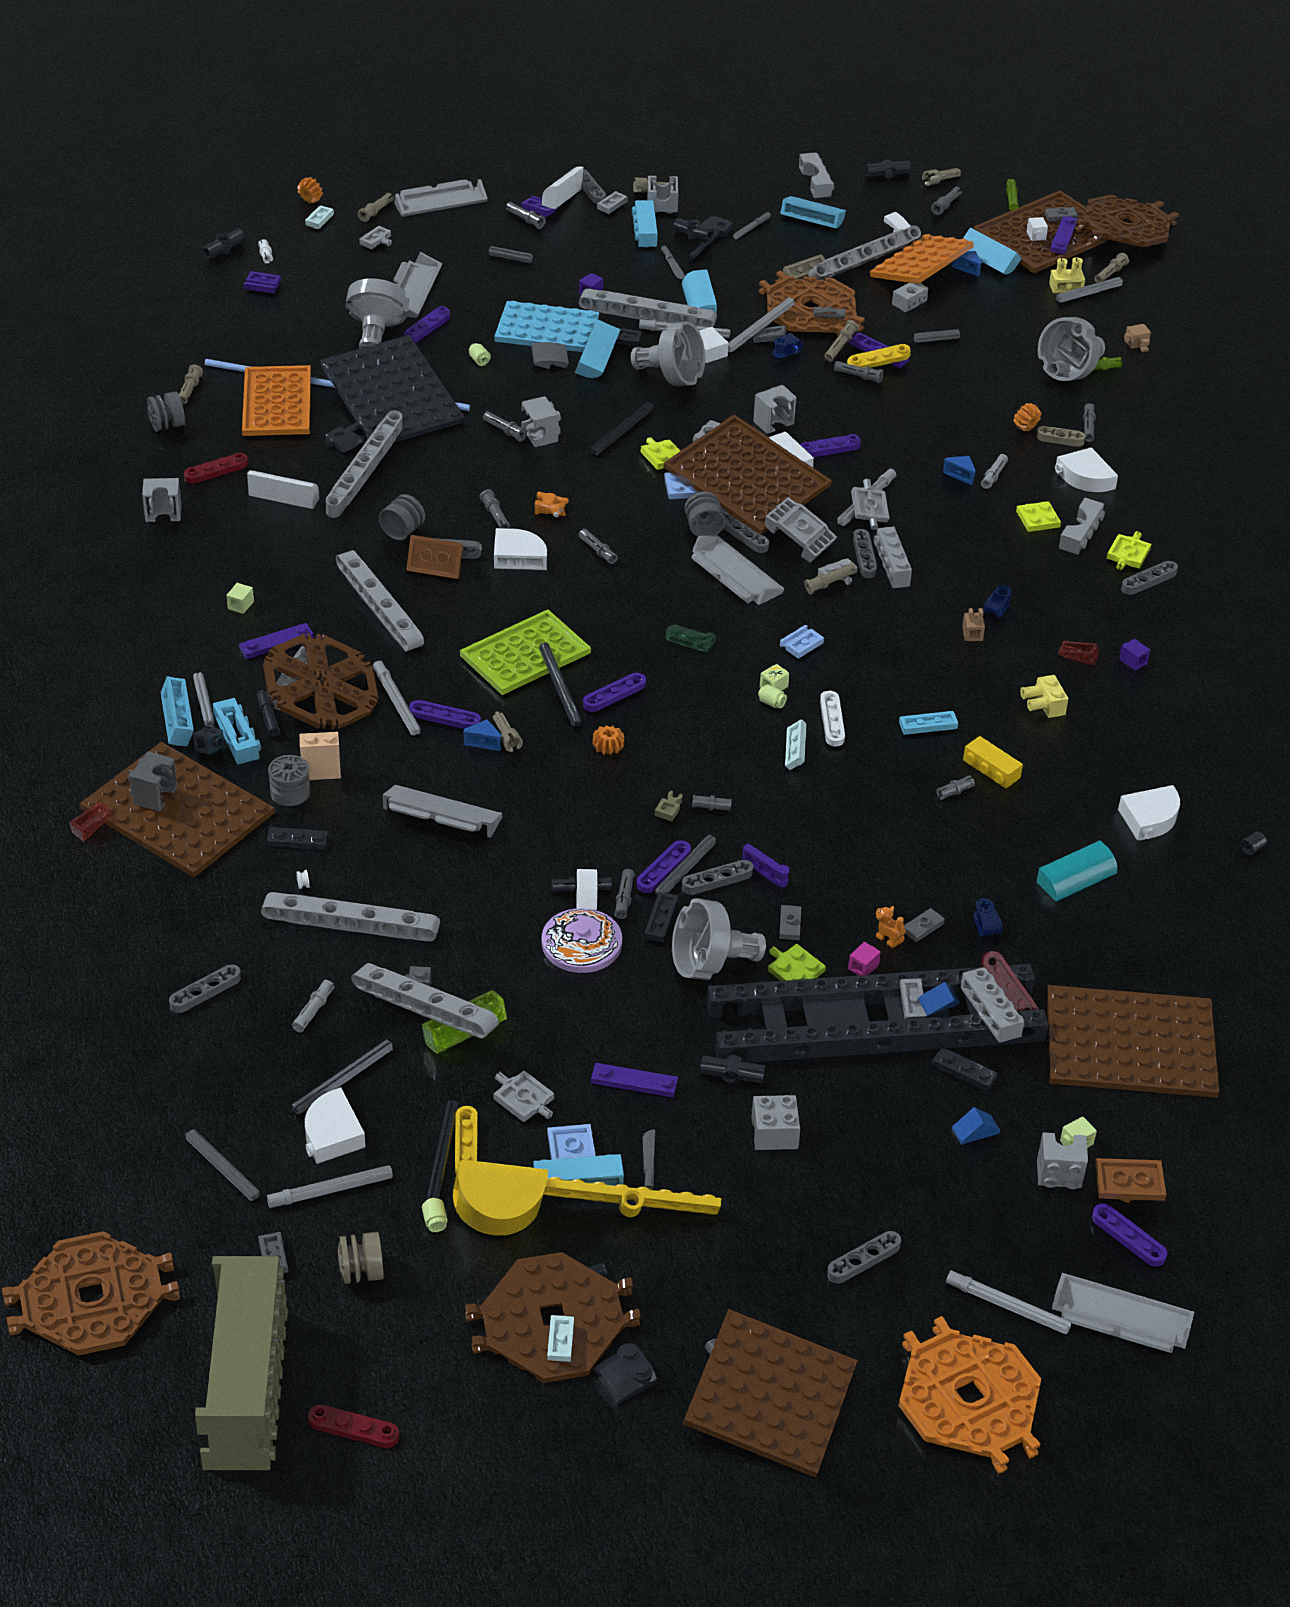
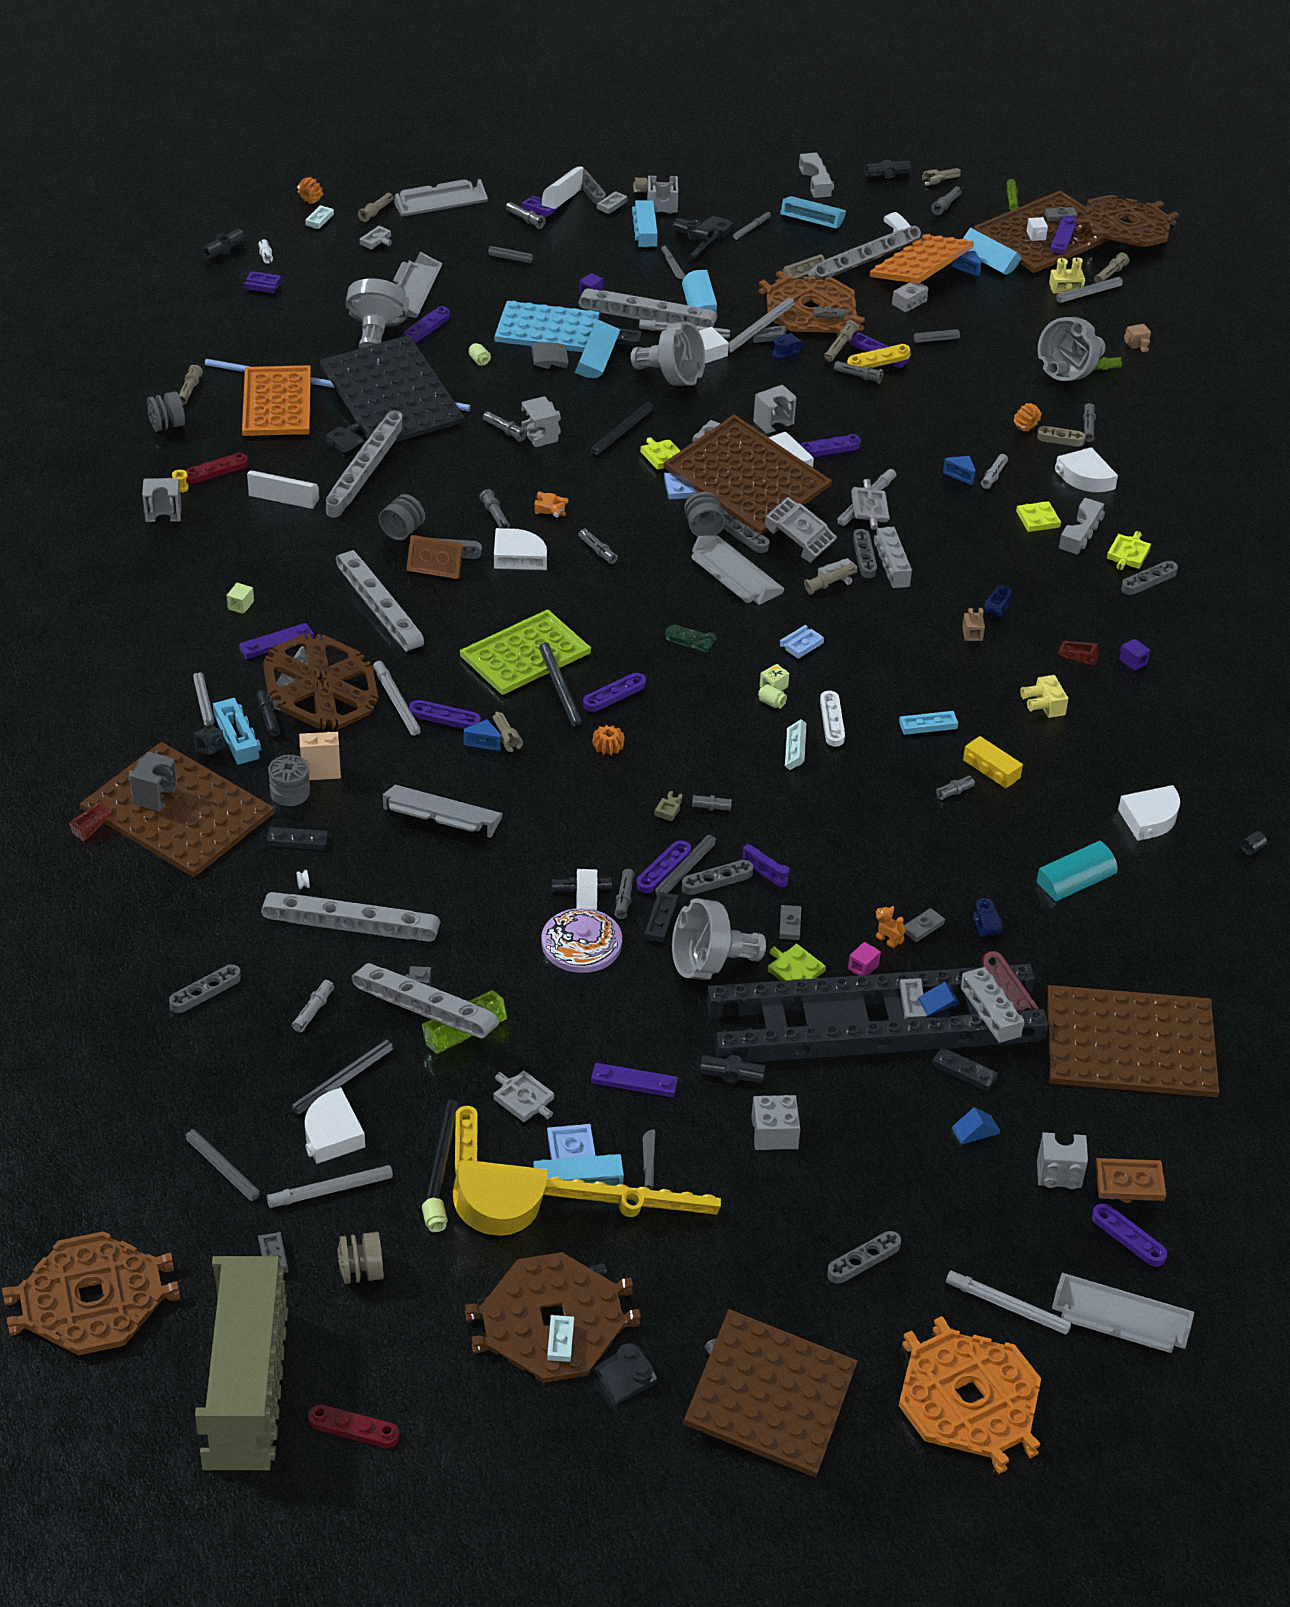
(177, 711): medium azure brick -> none
(182, 475): none -> yellow bush
(1078, 1127): yellowish green brick -> none

